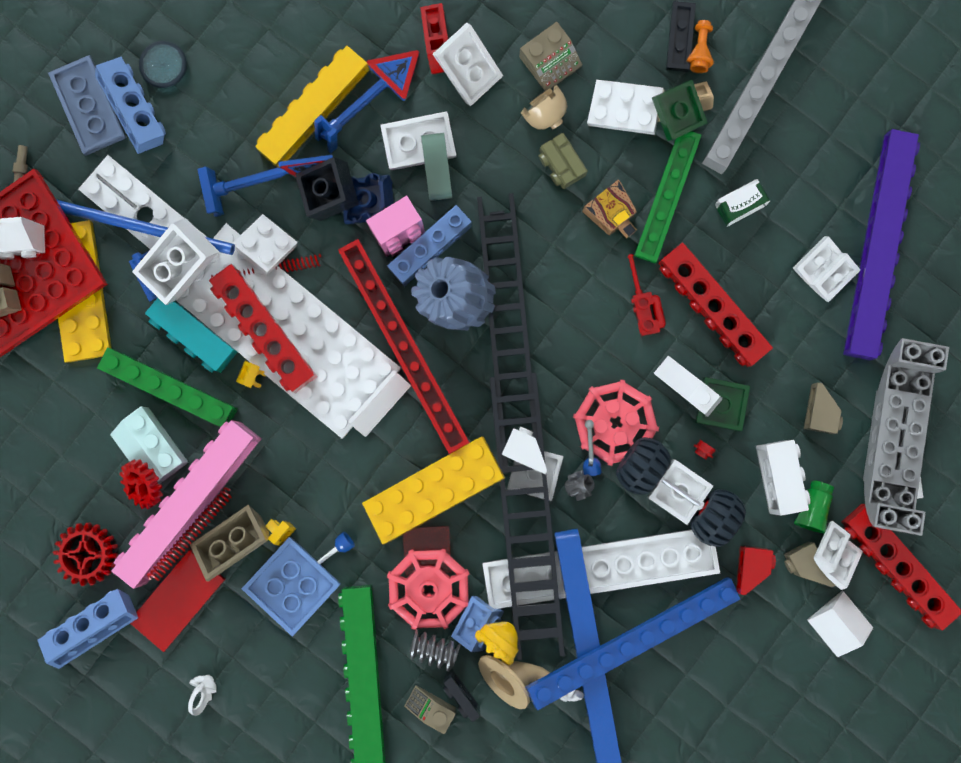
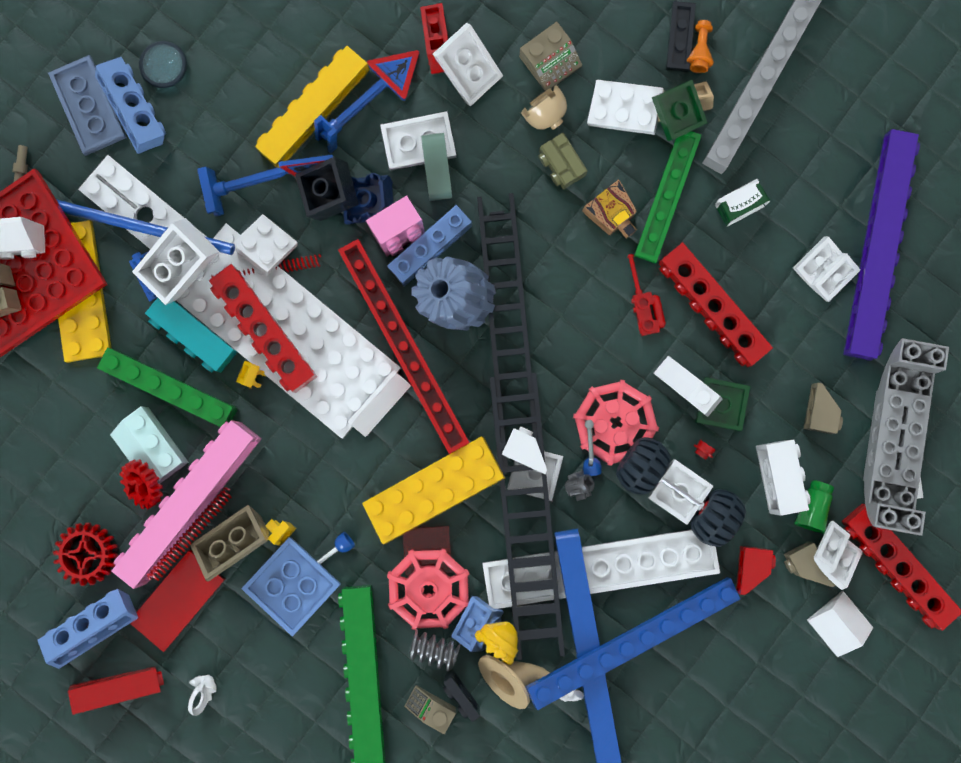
(114, 689): none -> red slope

